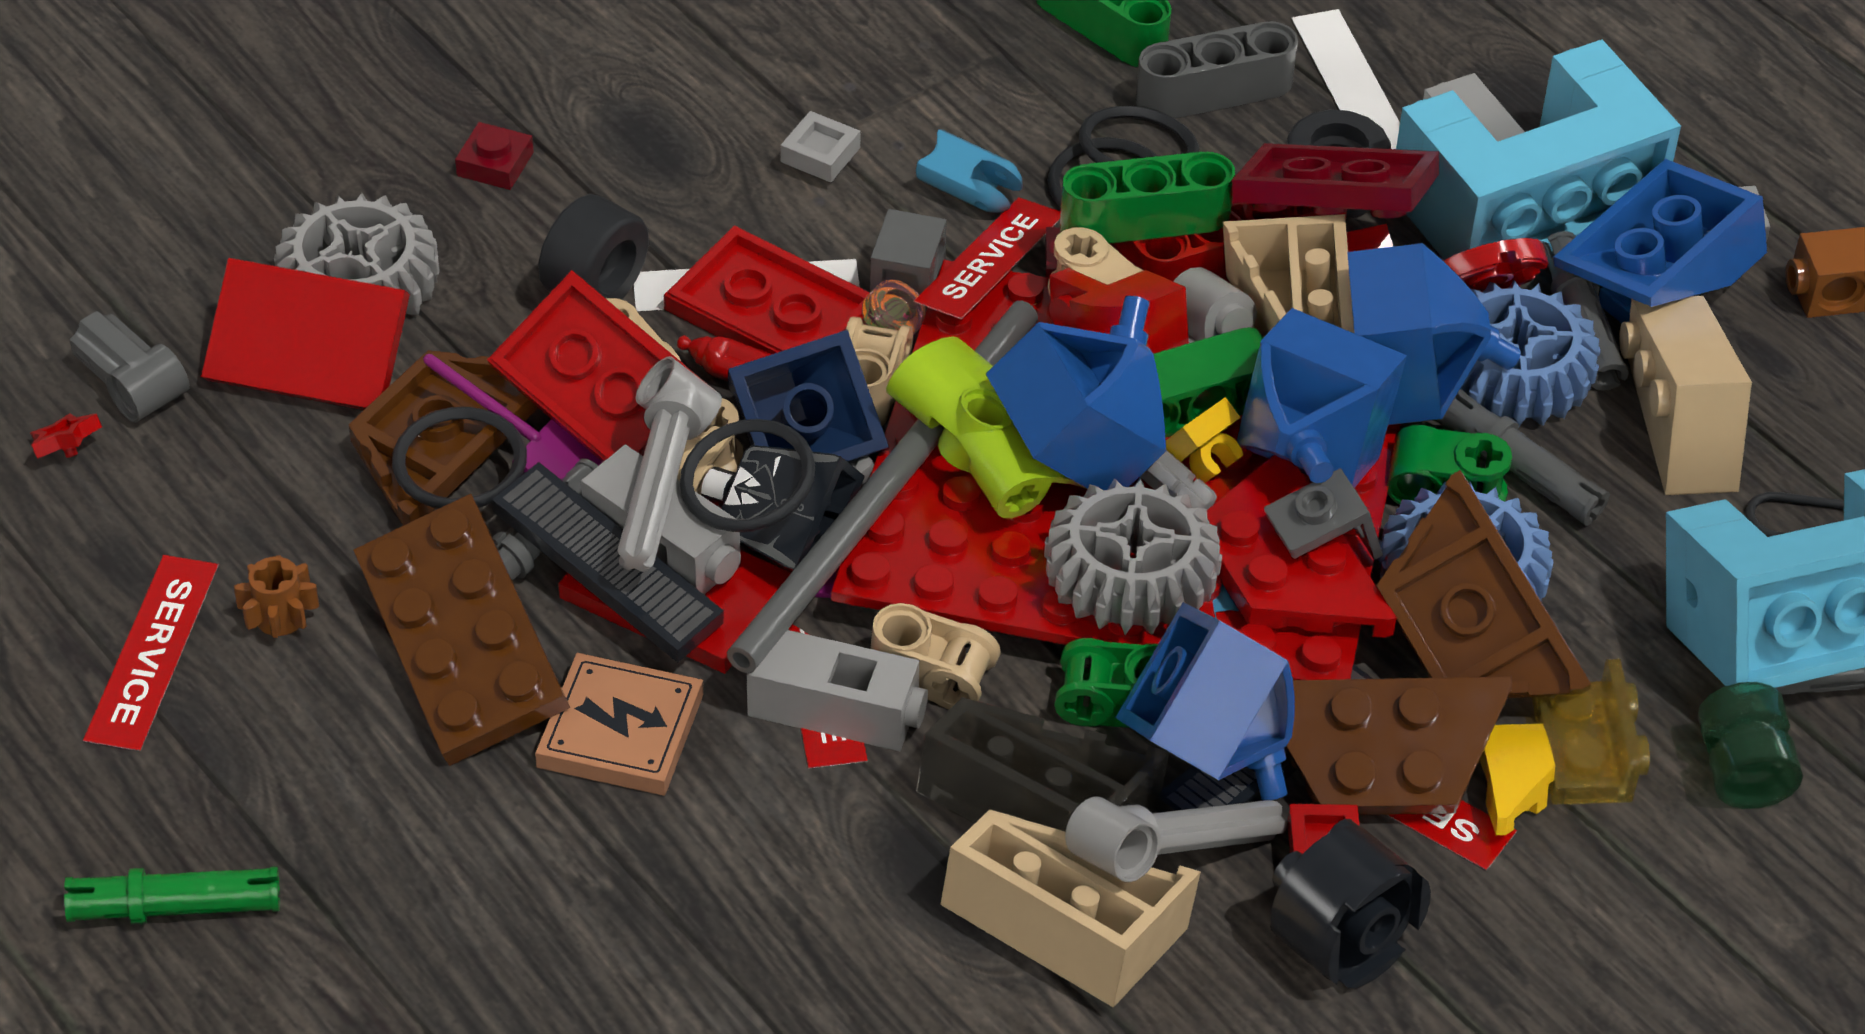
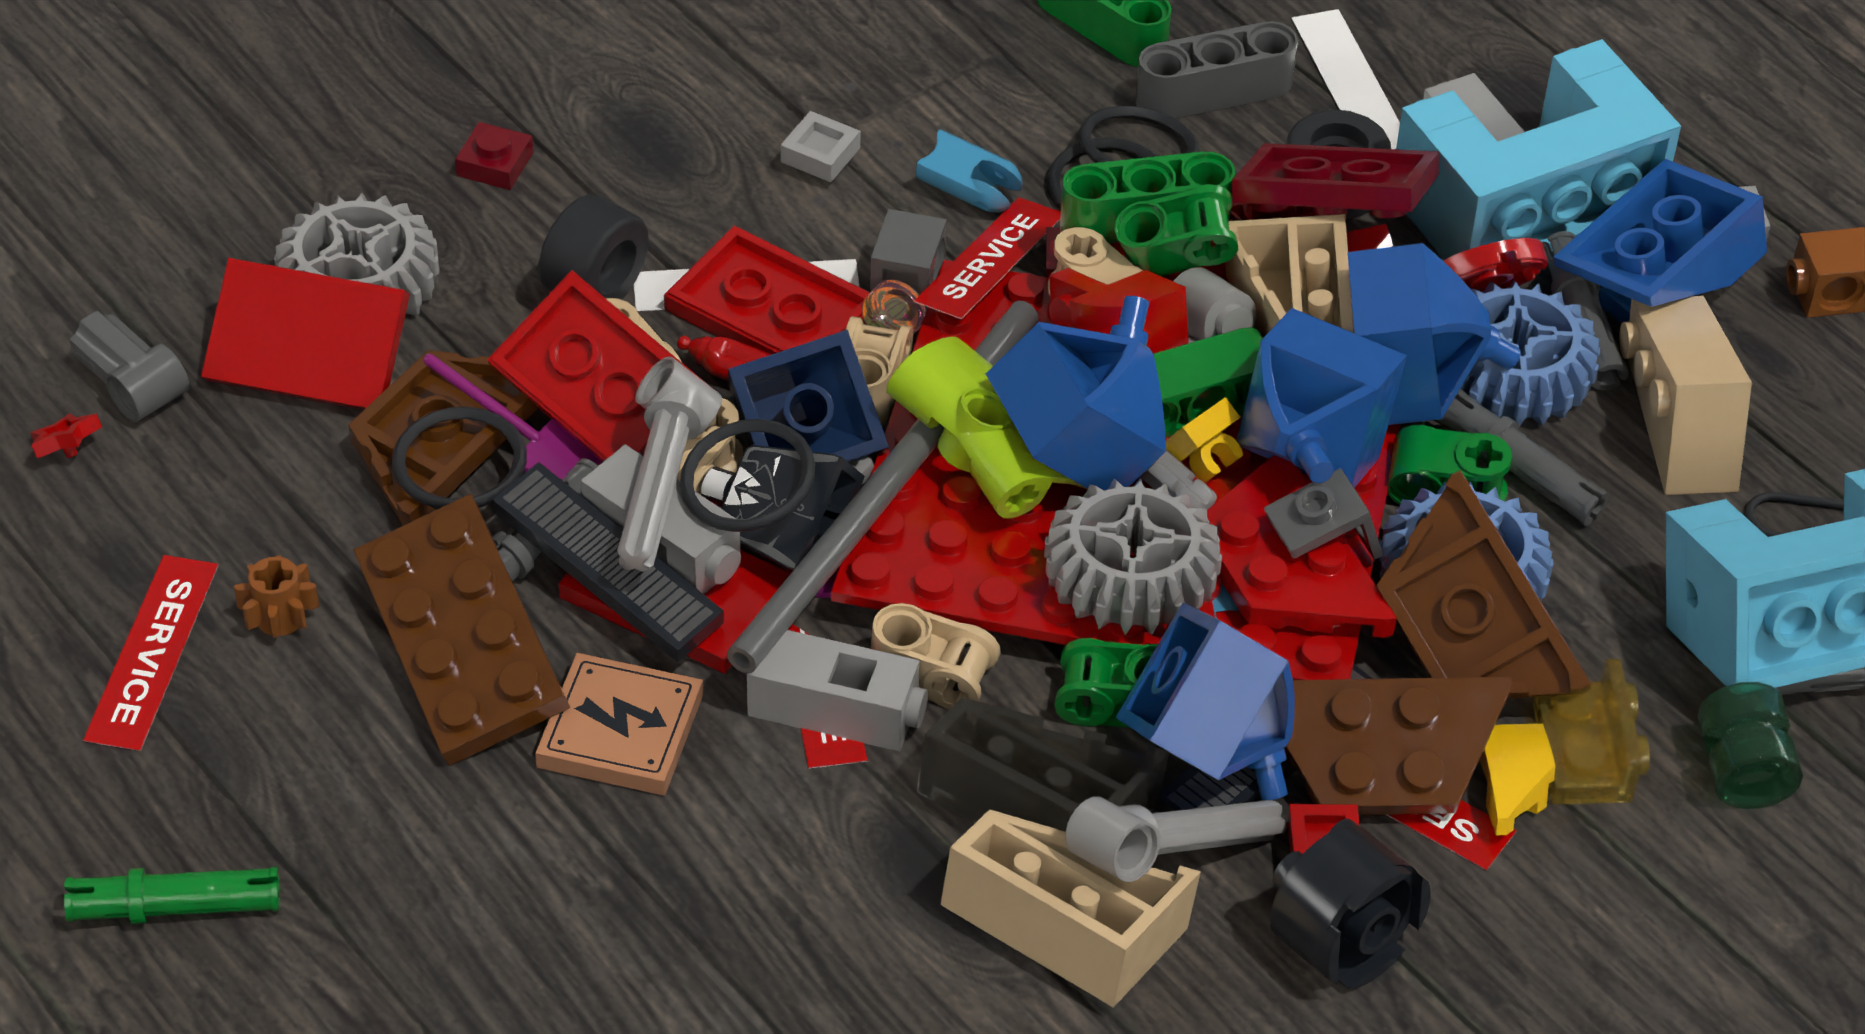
(1178, 230): none -> green piece

